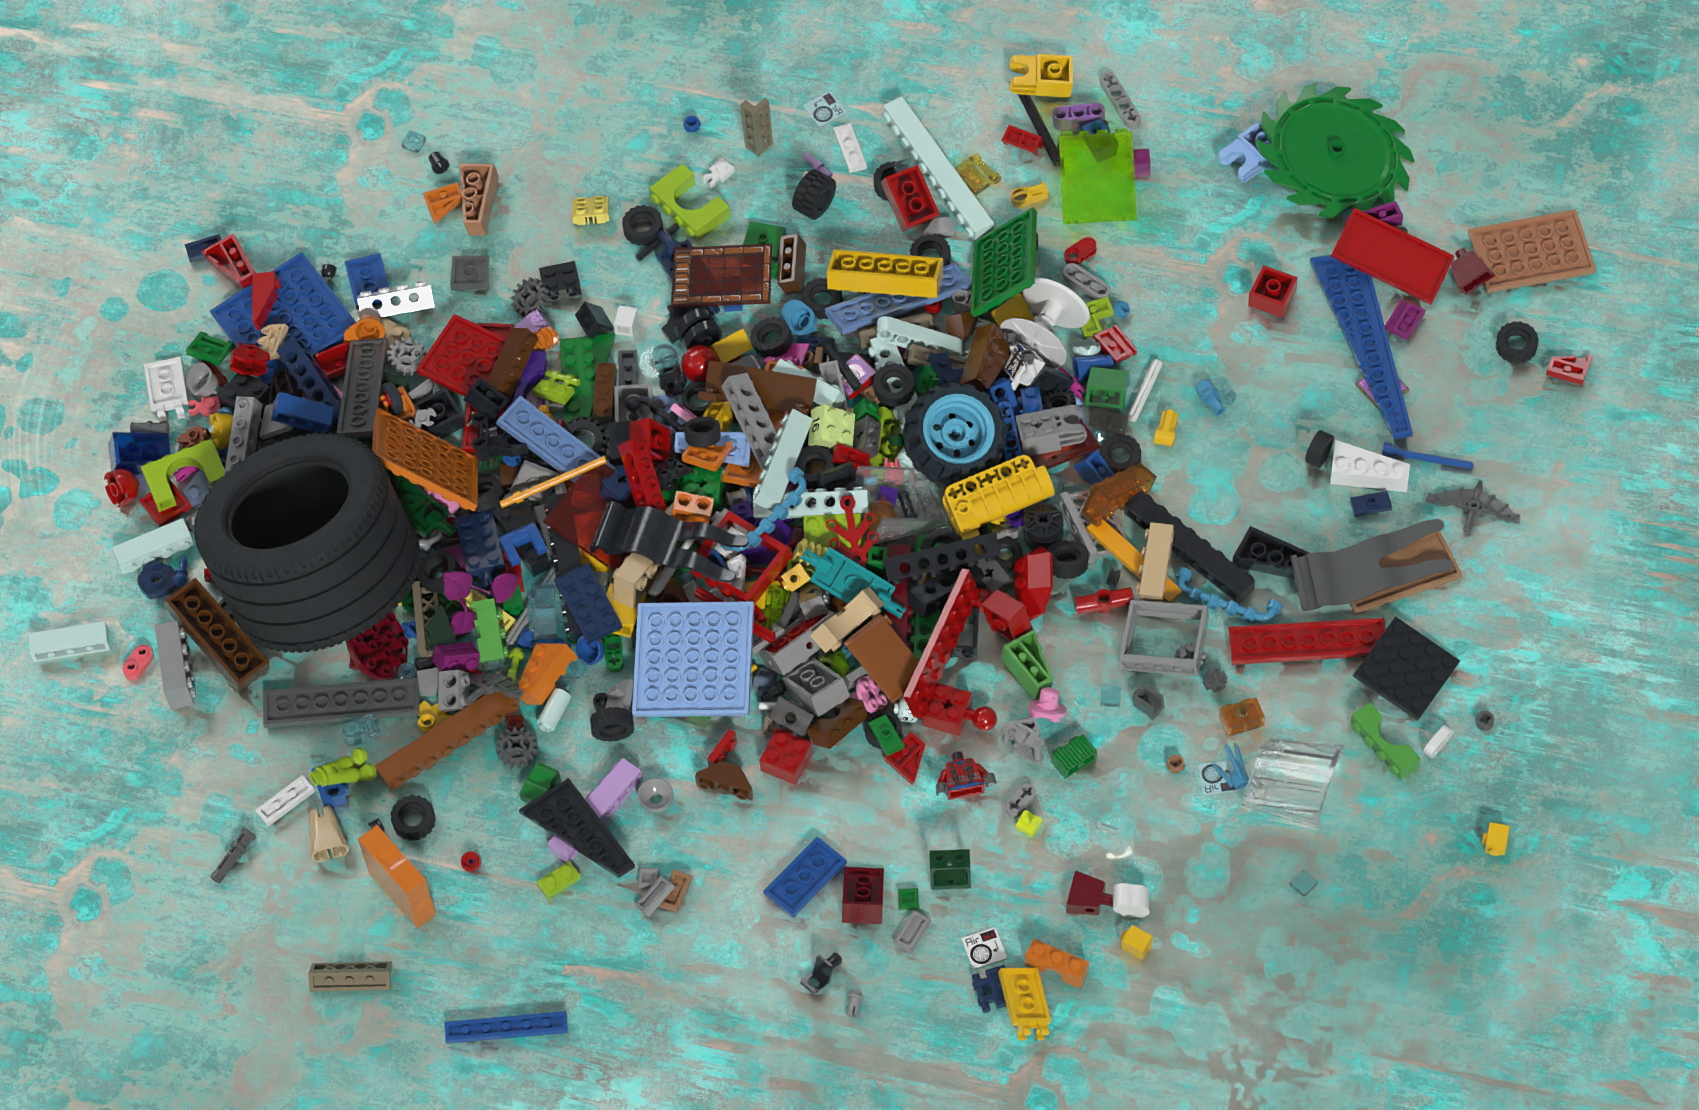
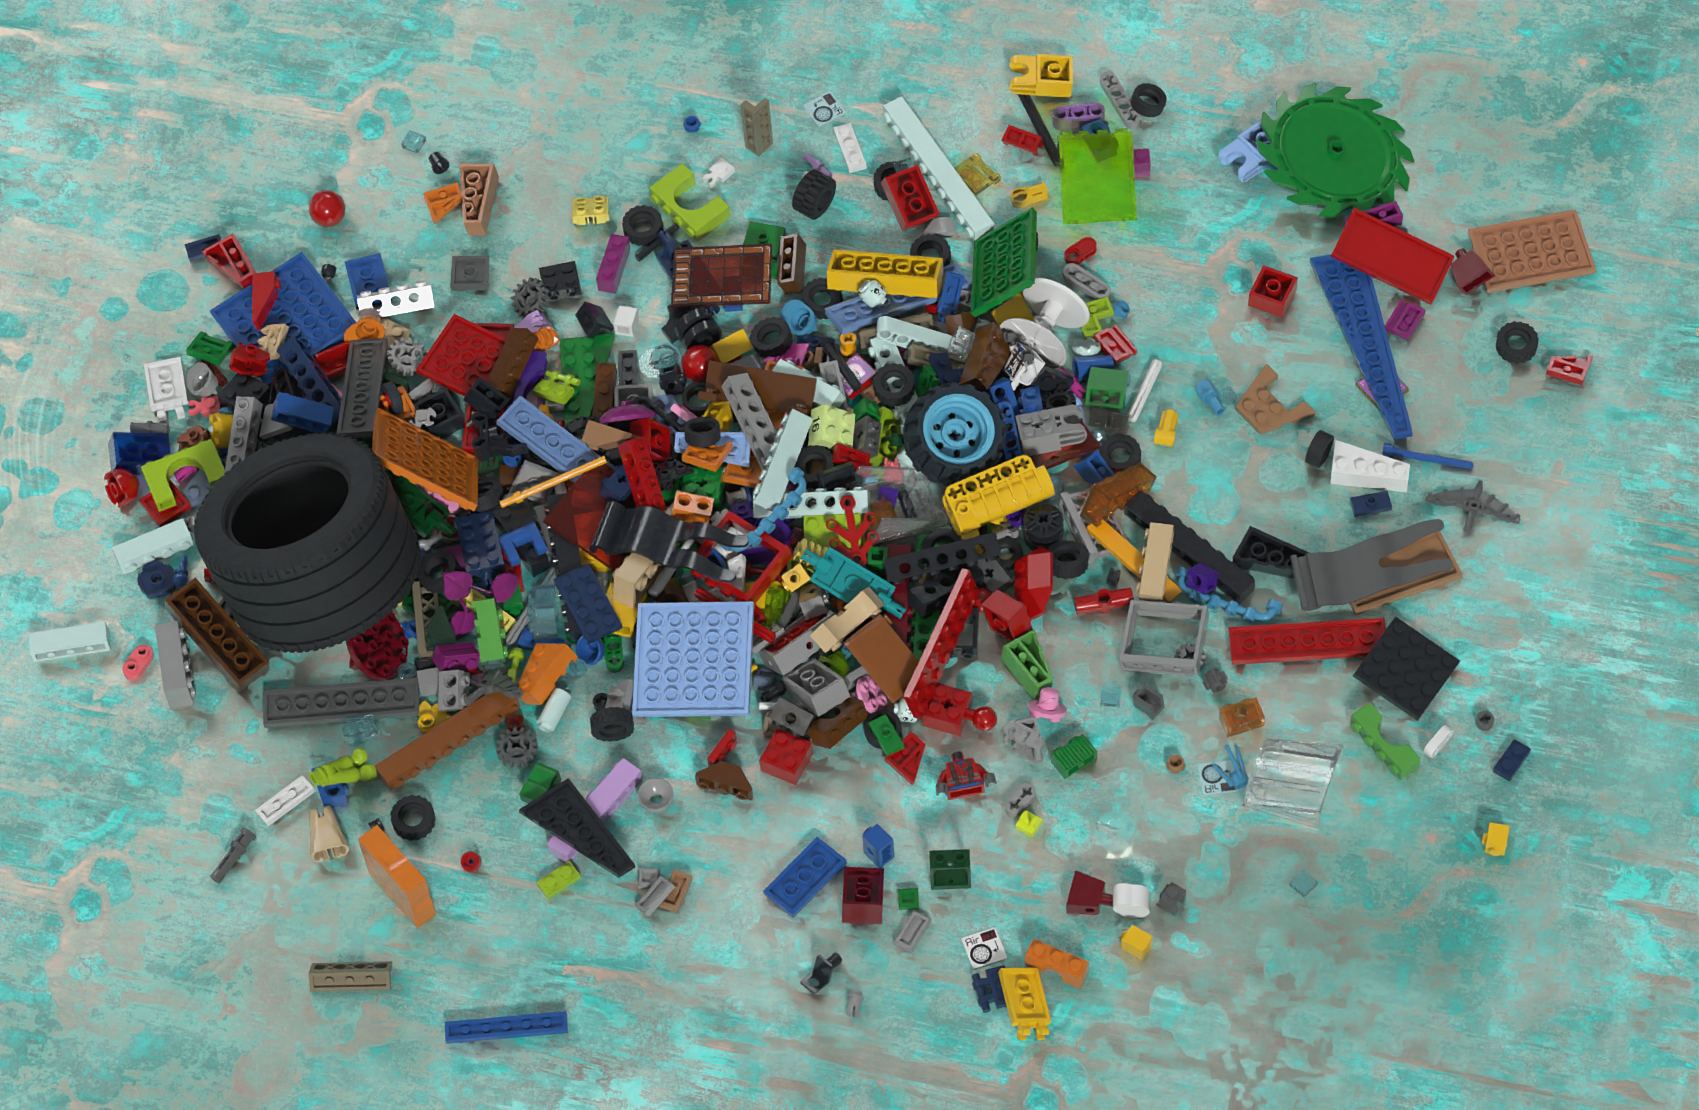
(326, 208): none -> red piece
(604, 437): none -> medium nougat slope
(613, 263): none -> magenta brick
(625, 412): none -> magenta dish
(848, 345): none -> light orange bush
(872, 293): none -> light aqua head
(878, 845): none -> blue brick
(949, 294): none -> blue hinge
(961, 343): none -> clear brick
(1153, 92): none -> black tyre
(1170, 897): none -> dark grey window
(1202, 578): none -> dark purple brick
(1264, 410): none -> medium nougat wing
(1511, 760): none -> dark blue plate

